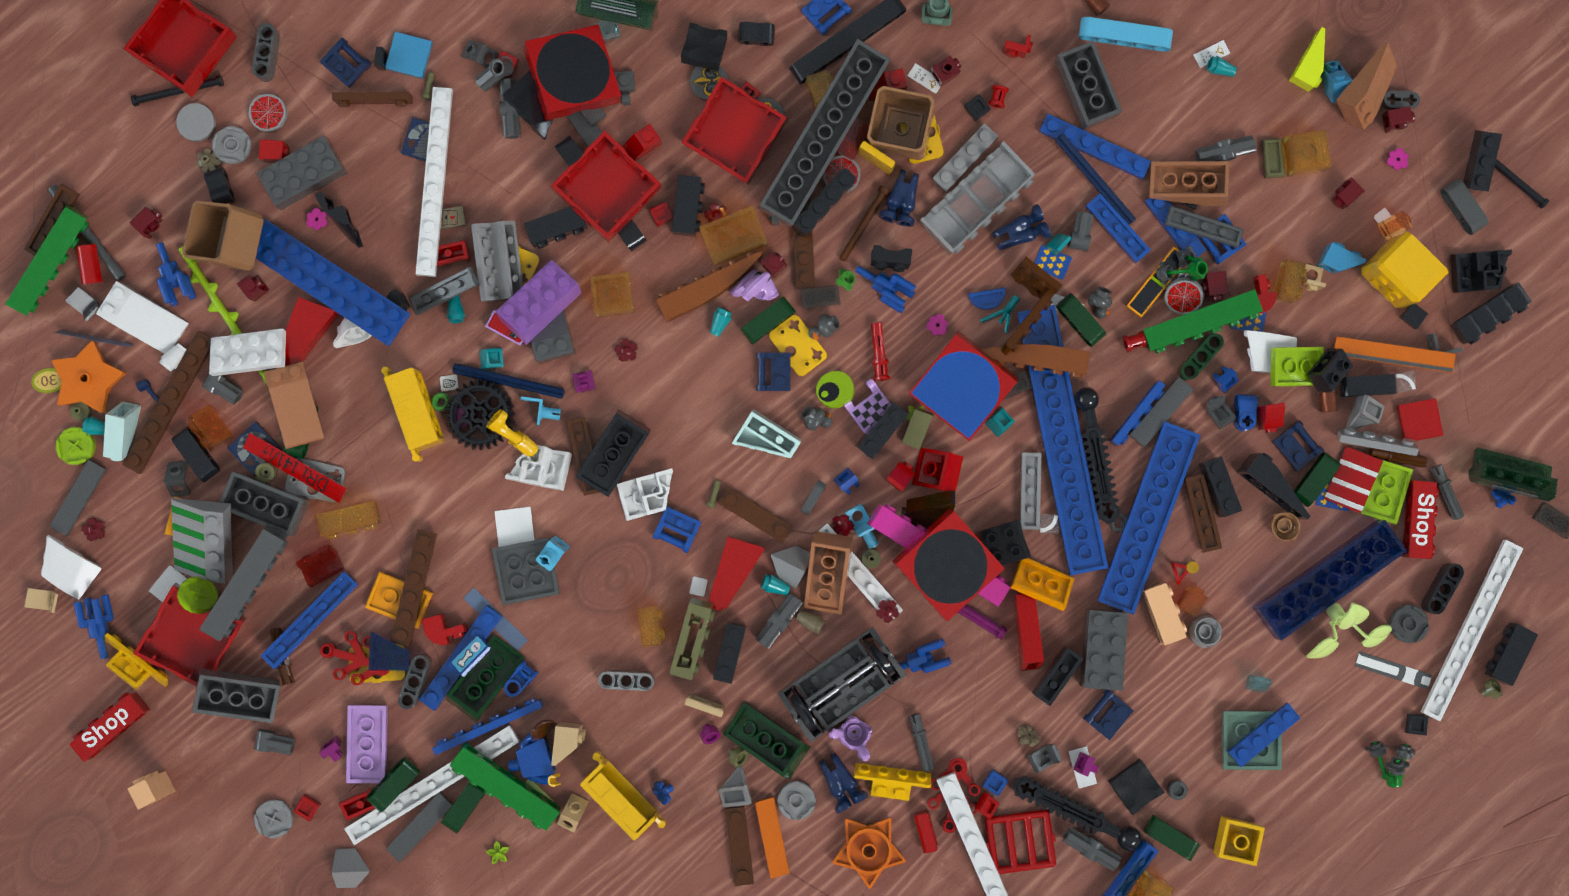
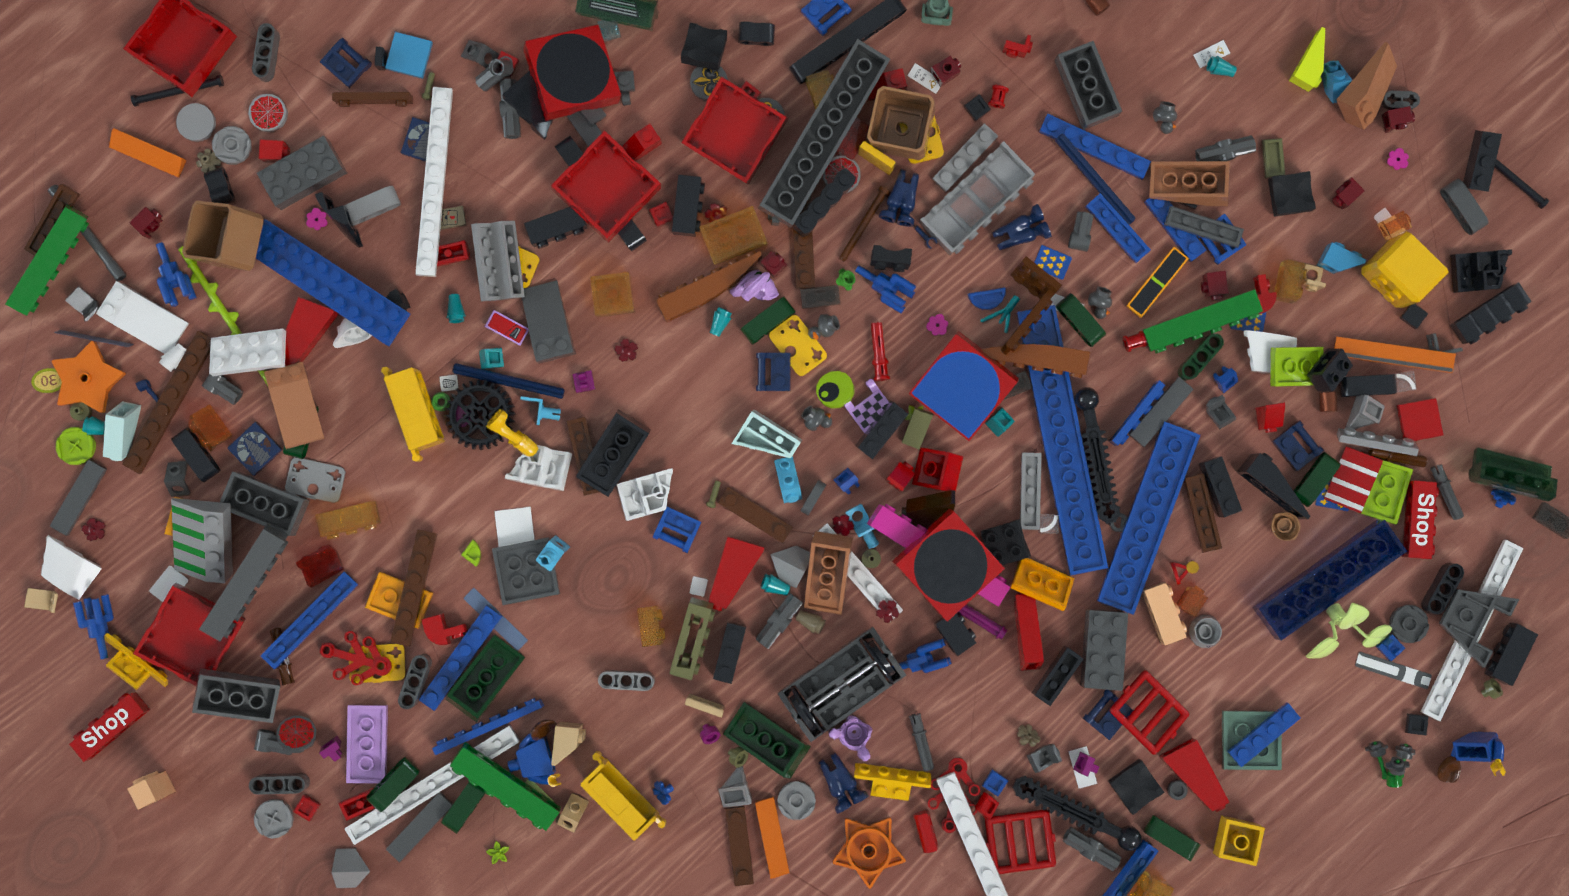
(88, 264): red brick -> none
(146, 153): none -> orange slope
(197, 595): lime tile -> none
(253, 287): dark red brick -> none
(265, 472): olive tile -> none
(270, 786): none -> dark grey beam
(294, 468): red sticker -> none
(296, 734): none -> tile
(373, 205): none -> light grey beam
(387, 655): clear blue wing -> none
(444, 291): dark grey tile -> none
(470, 655): slope -> none
(472, 553): none -> lime tile
(521, 678): blue piece -> none
(538, 302): medium lavender brick -> none
(788, 479): none -> medium azure bracket
(925, 237): none -> dark blue hand
(956, 634): none -> black brick
(1057, 243): teal slope -> none
(1125, 34): medium azure beam -> none
(1128, 722): none -> red bar
(1167, 114): none -> dark grey animal
(1184, 295): tile -> none
(1195, 270): plant -> none
(1195, 771): none -> red slope
(1245, 408): blue piece -> none
(1258, 683): clear light blue slope -> none
(1291, 194): none -> black brick
(1306, 153): clear yellow brick -> none
(1390, 647): none -> blue tile
(1467, 616): none -> dark grey wing
(1473, 747): none -> blue torso

